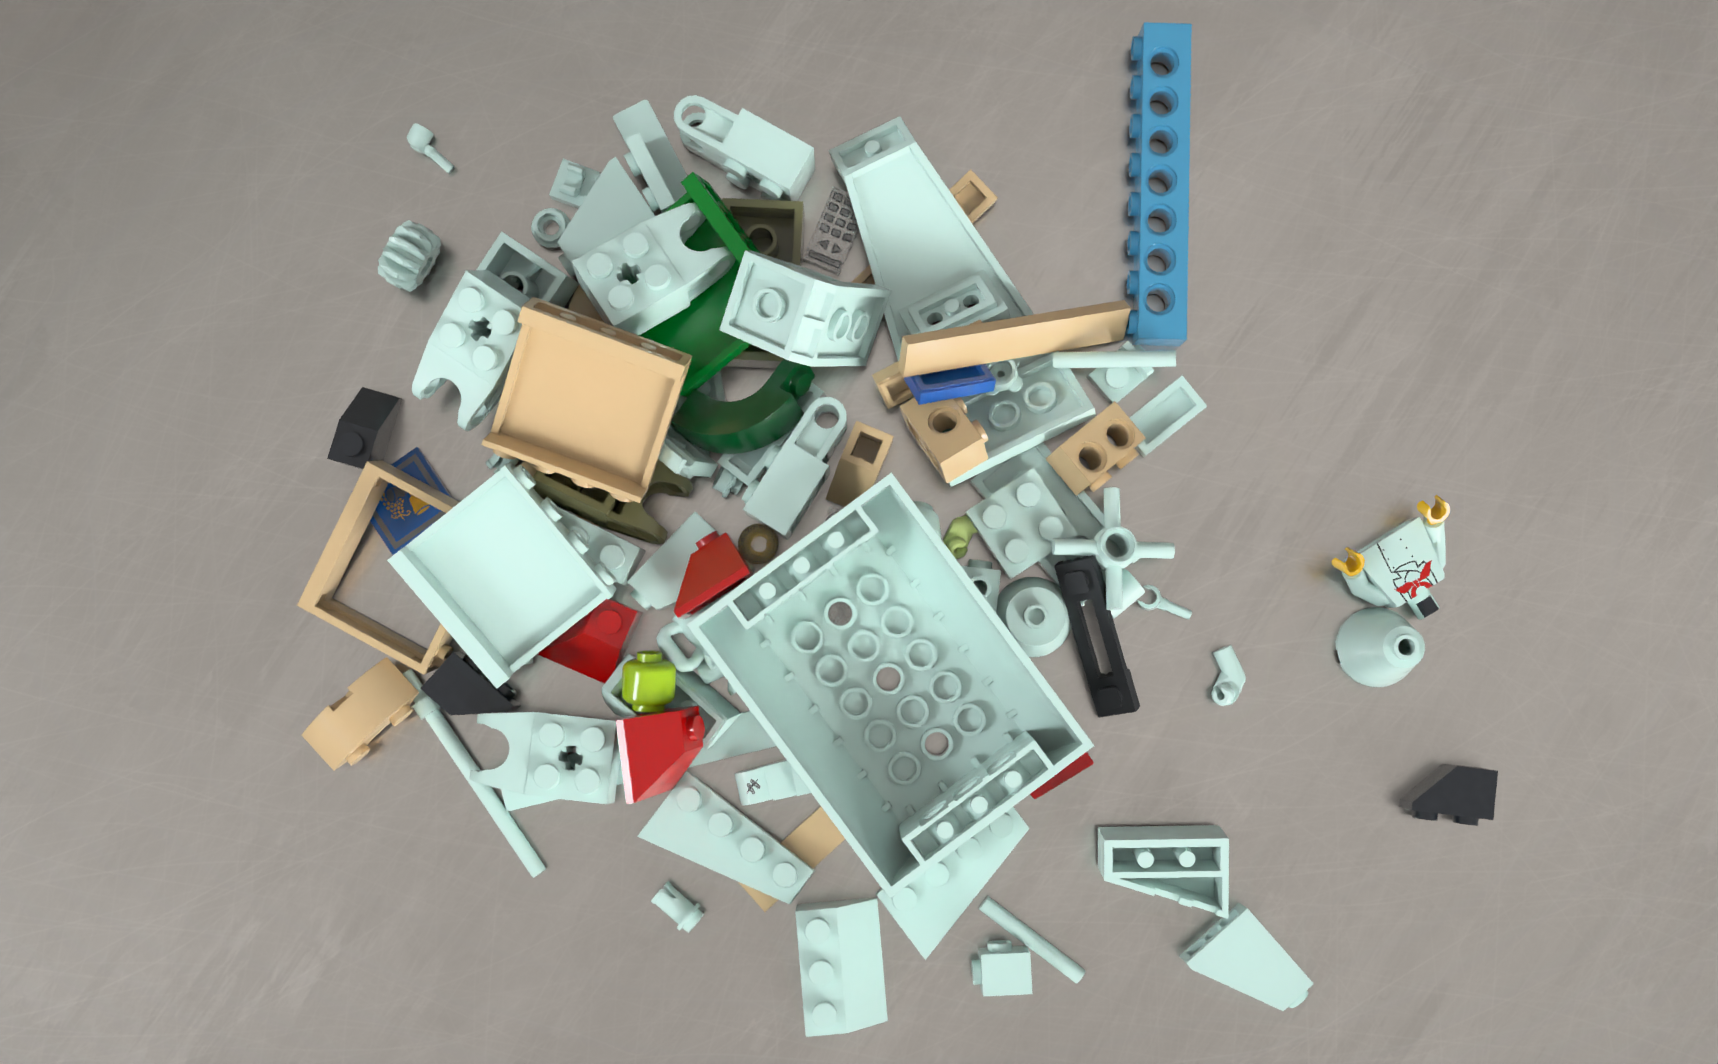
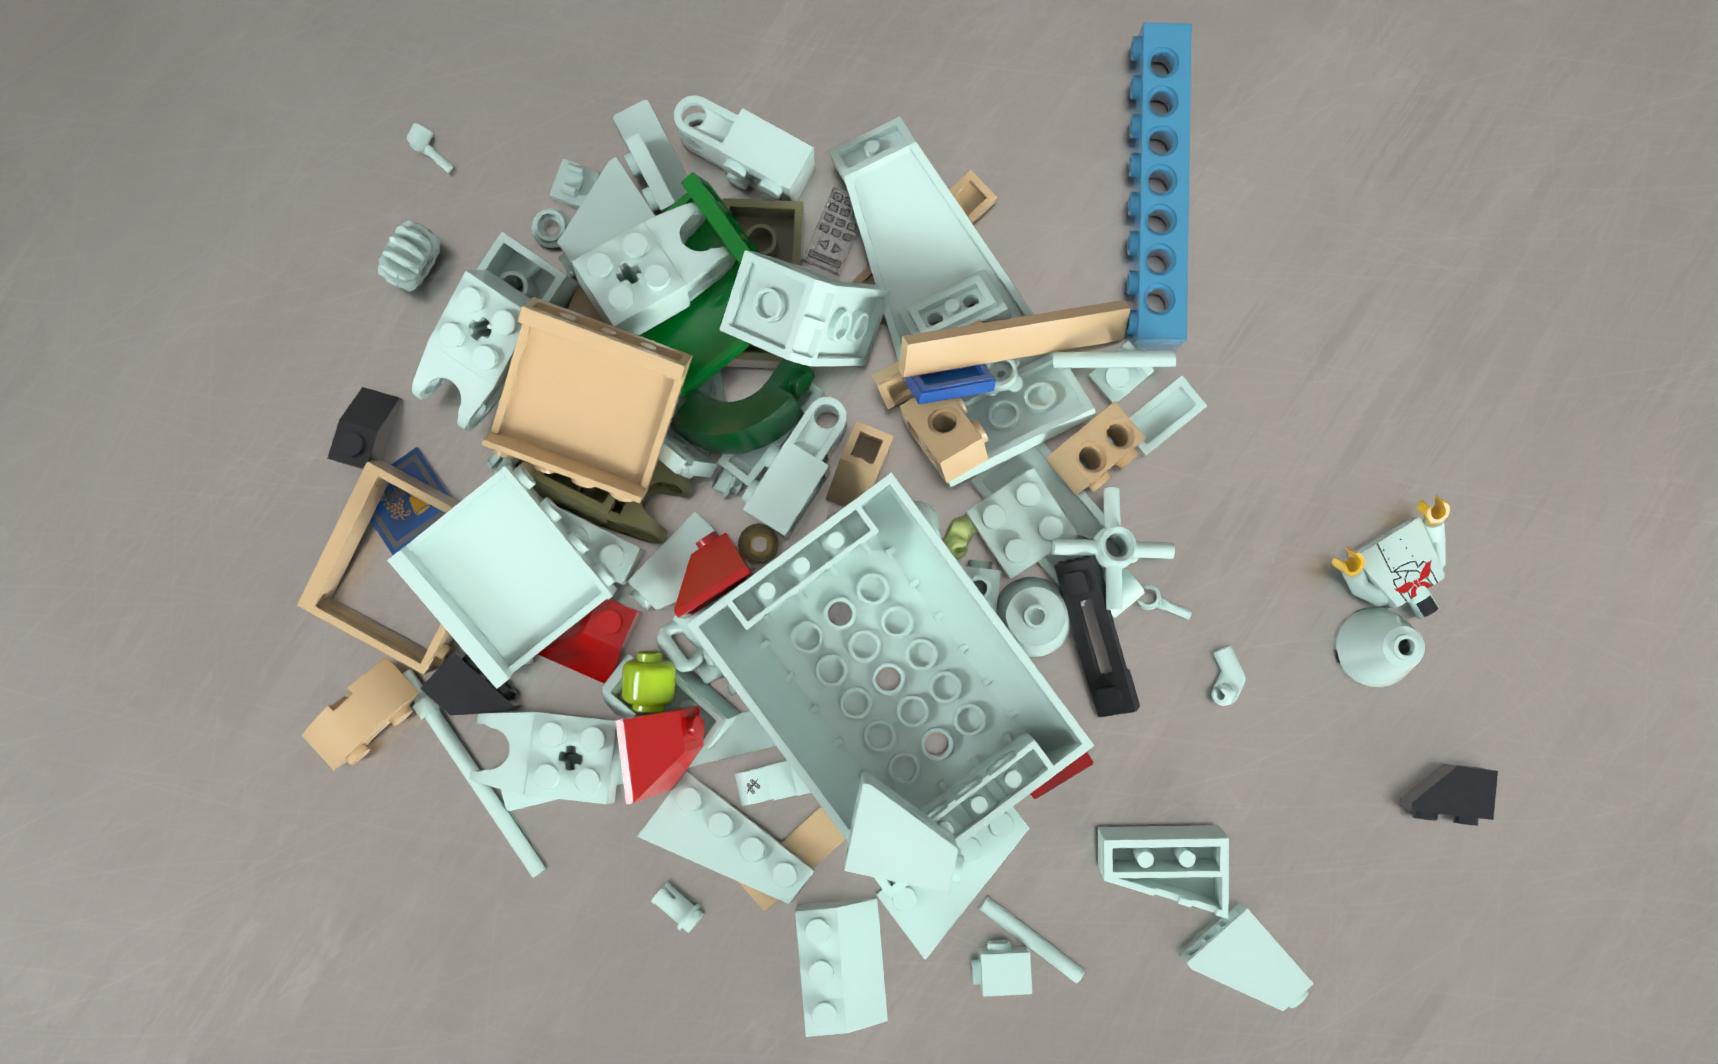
(899, 841): none -> light aqua slope

